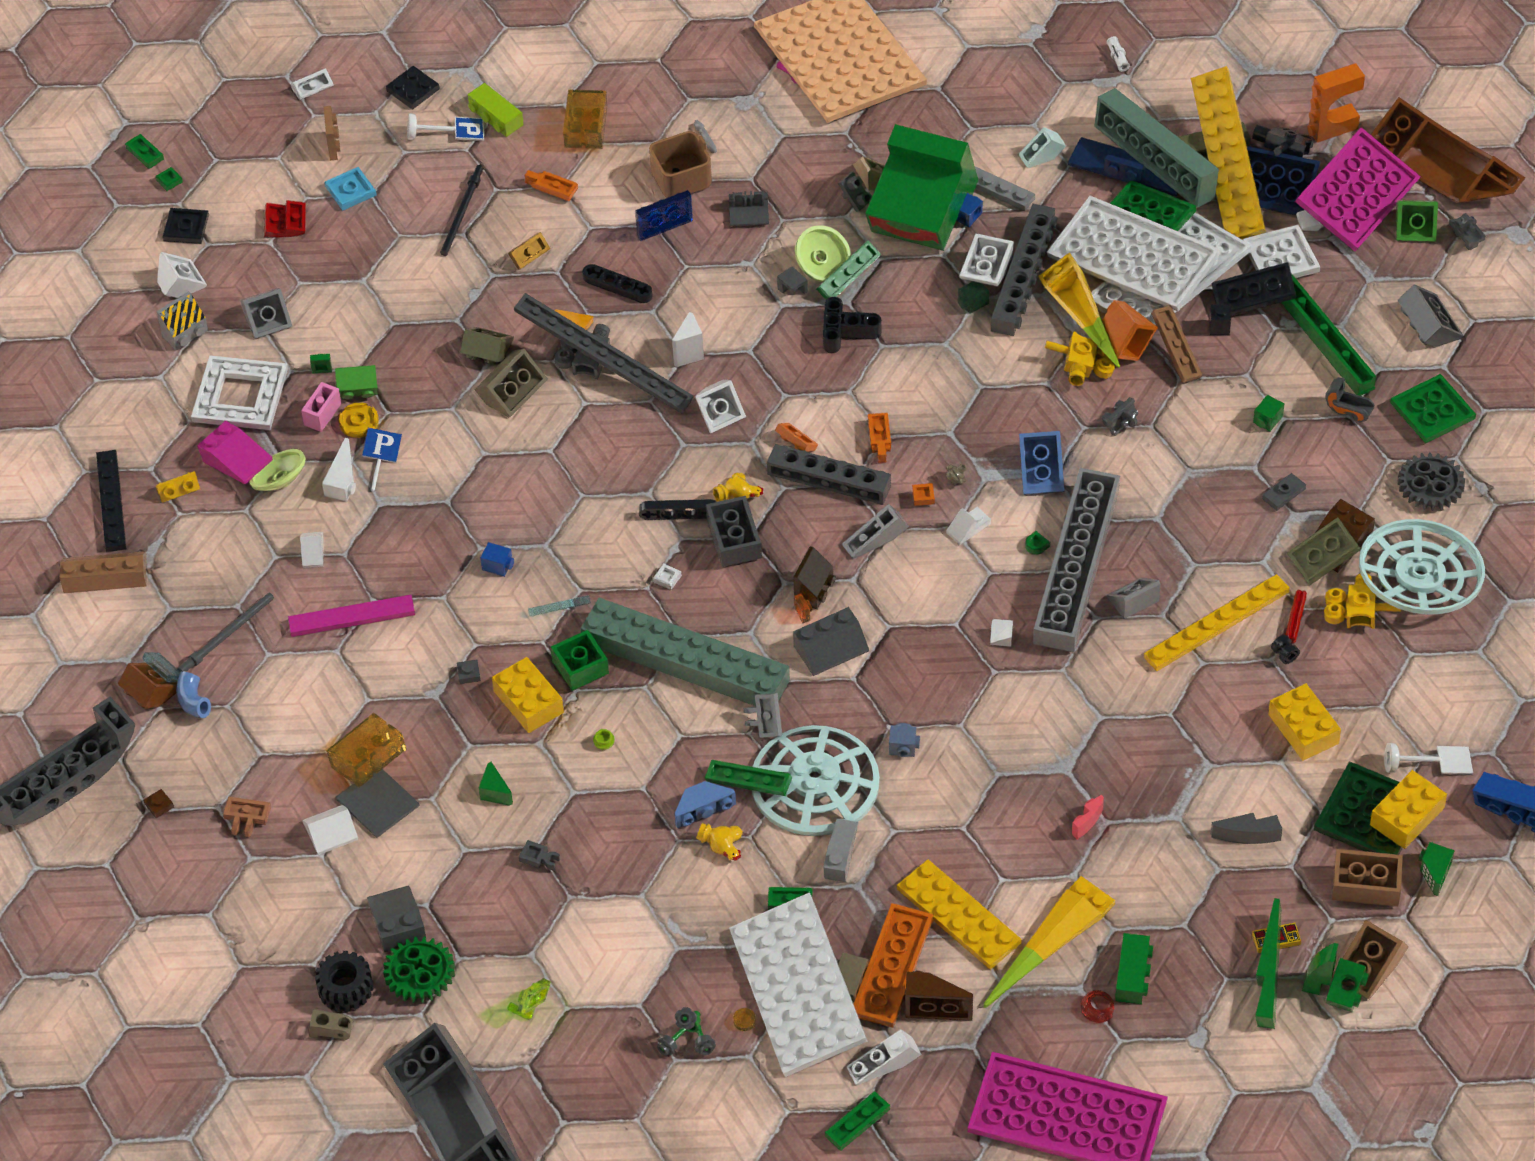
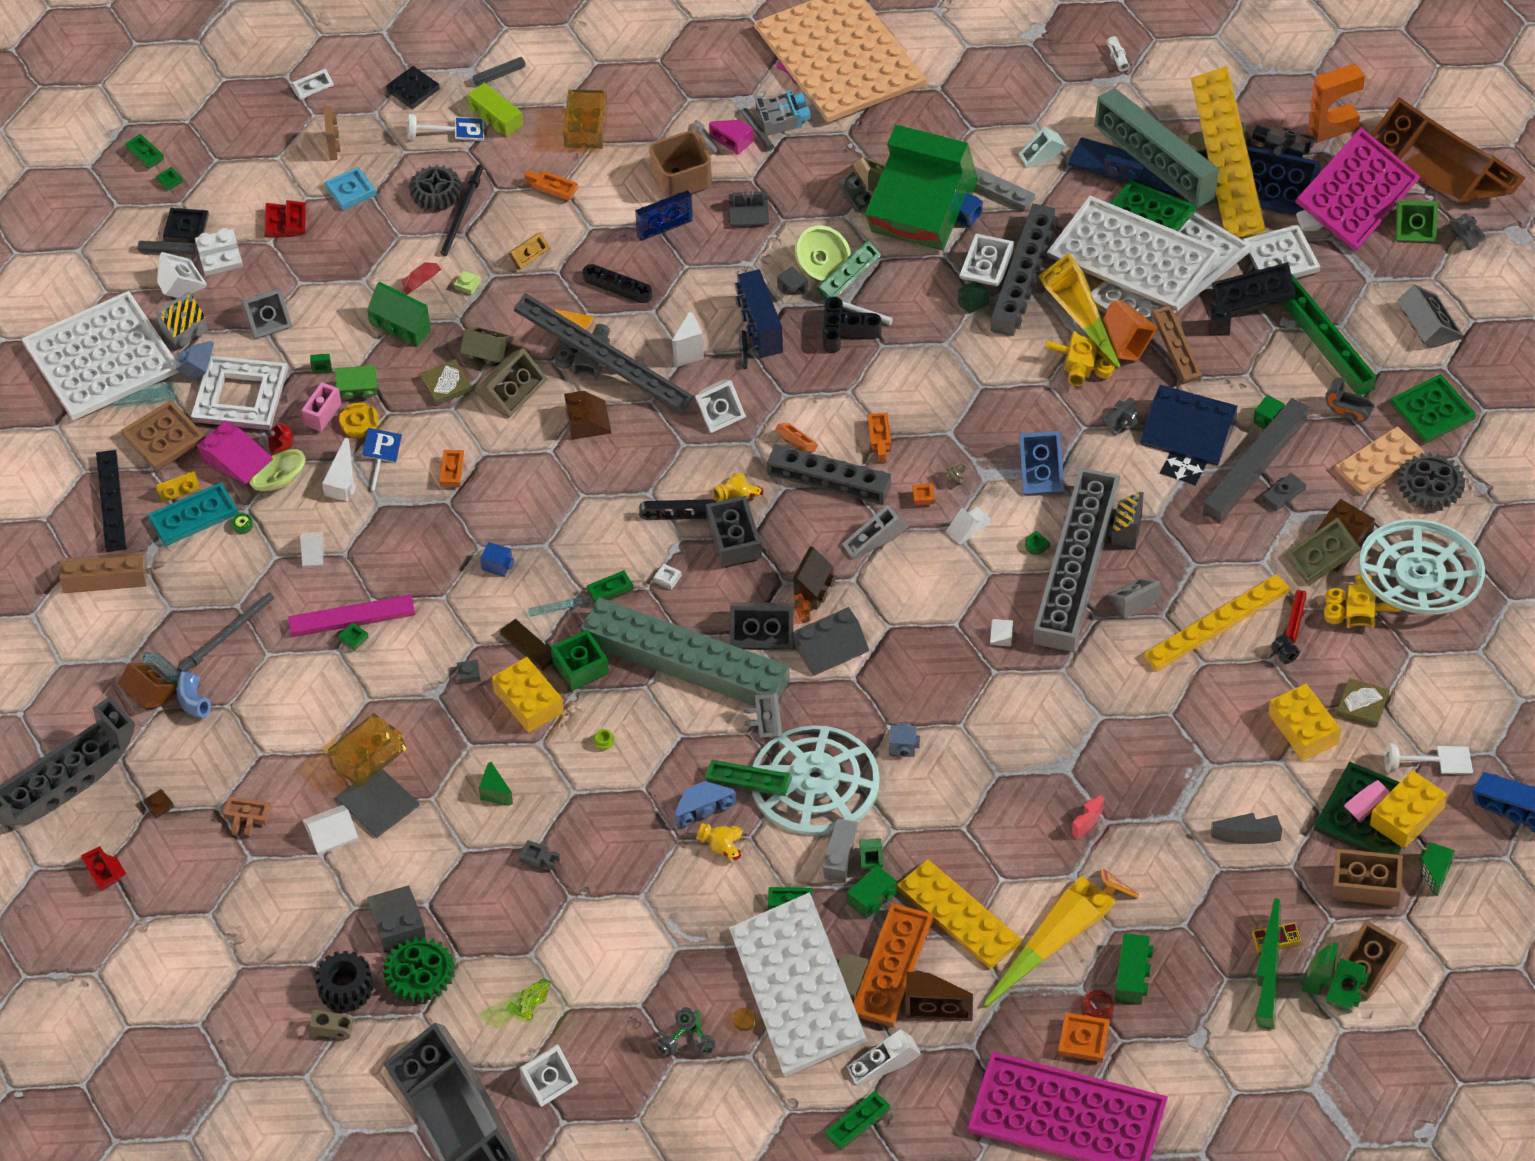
(100, 355): none -> white plate
(102, 868): none -> red slope
(150, 395): none -> clear light blue tile
(163, 435): none -> medium nougat plate
(166, 247): none -> dark grey axle
(193, 514): none -> teal tile
(195, 360): none -> sand blue slope
(218, 252): none -> white plate
(242, 523): none -> tile
(281, 440): none -> red hair
(353, 636): none -> green plate
(399, 314): none -> green slope
(419, 276): none -> red slope
(435, 187): none -> dark grey gear
(445, 382): none -> tile
(451, 468): none -> orange plate
(467, 282): none -> yellowish green plate
(499, 71): none -> dark grey axle
(527, 644): none -> dark brown tile
(547, 1076): none -> white slope
(586, 415): none -> reddish brown slope
(610, 586): none -> green plate
(732, 134): none -> dark pink slope
(743, 348): none -> black piece
(757, 129): none -> dark grey bar
(759, 313): none -> dark blue brick
(761, 625): none -> dark grey slope
(781, 112): none -> hips
(852, 308): none -> white bar
(870, 853): none -> green brick
(872, 892): none -> green brick
(1083, 1037): none -> orange plate
(1113, 883): none -> light orange piece
(1126, 521): none -> slope
(1183, 468): none -> black sticker
(1189, 424): none -> dark blue slope
(1256, 460): none -> dark grey tile
(1363, 702): none -> tile
(1365, 801): none -> bright pink slope
(1378, 460): none -> light nougat plate

